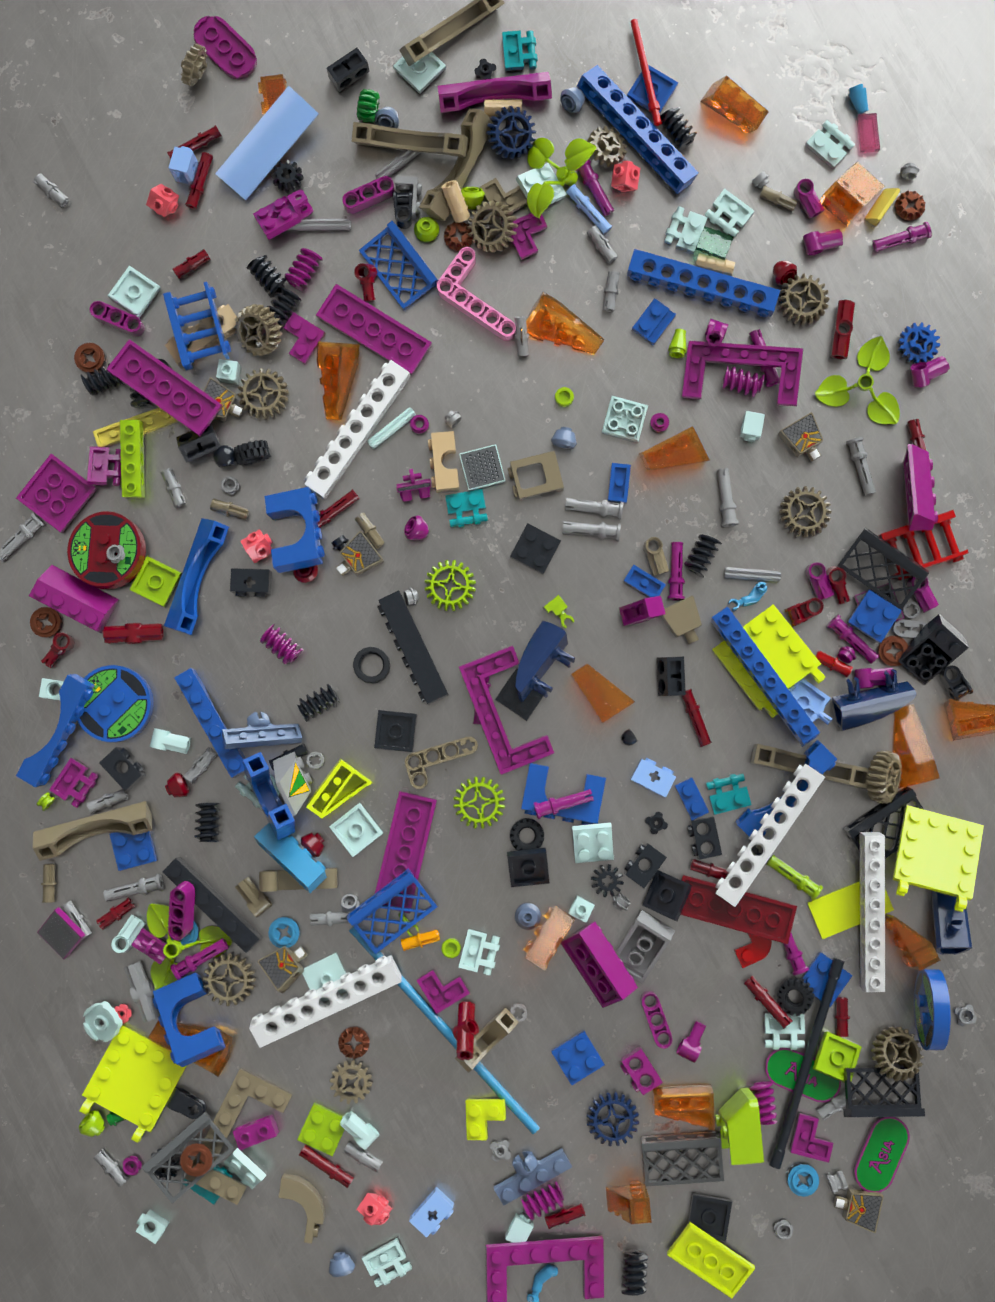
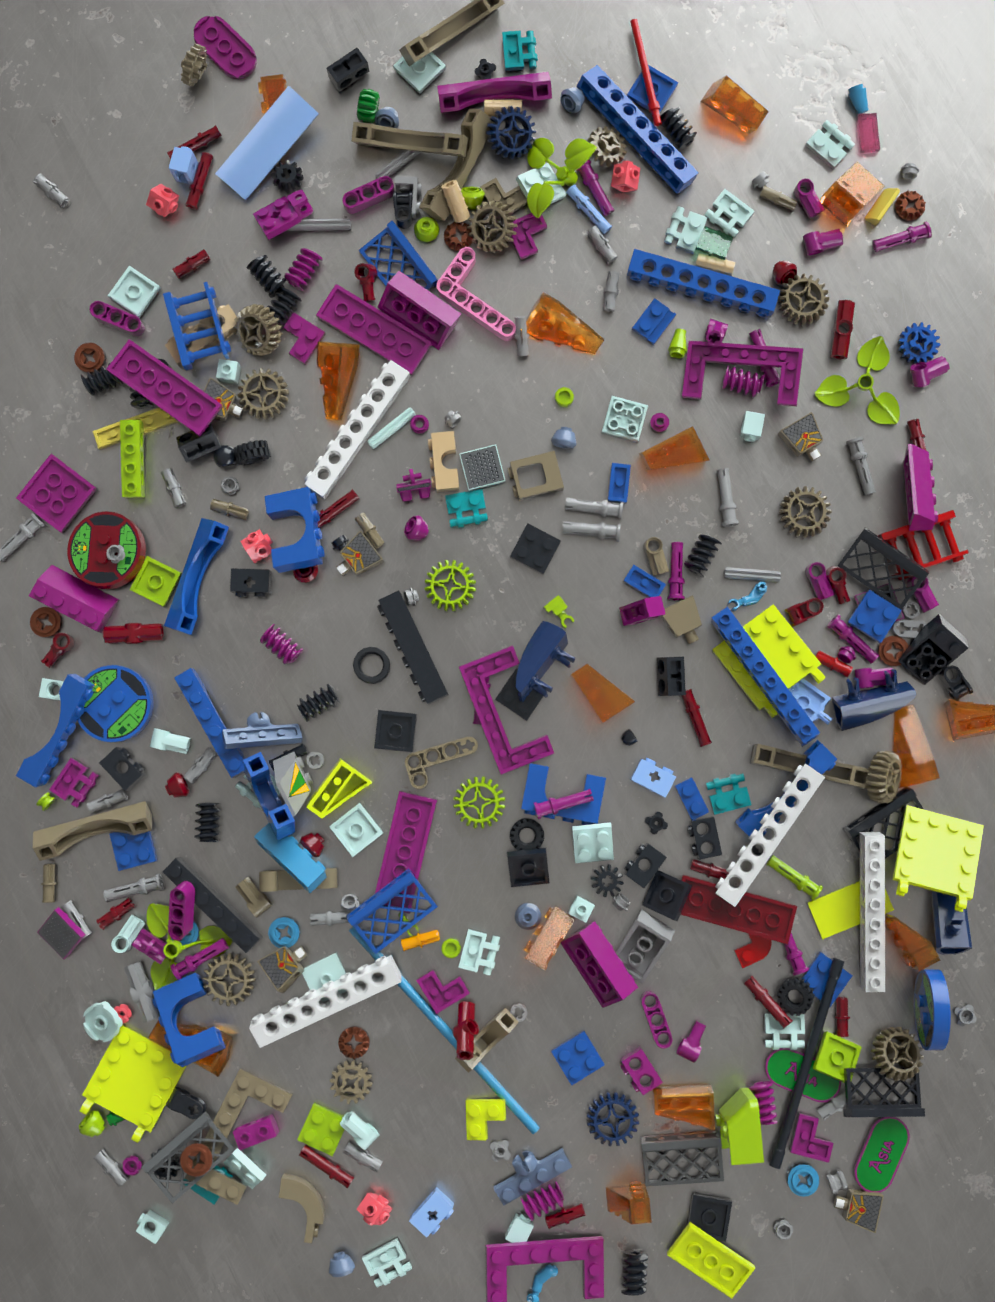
(99, 463): magenta plate -> none
(418, 309): none -> magenta slope

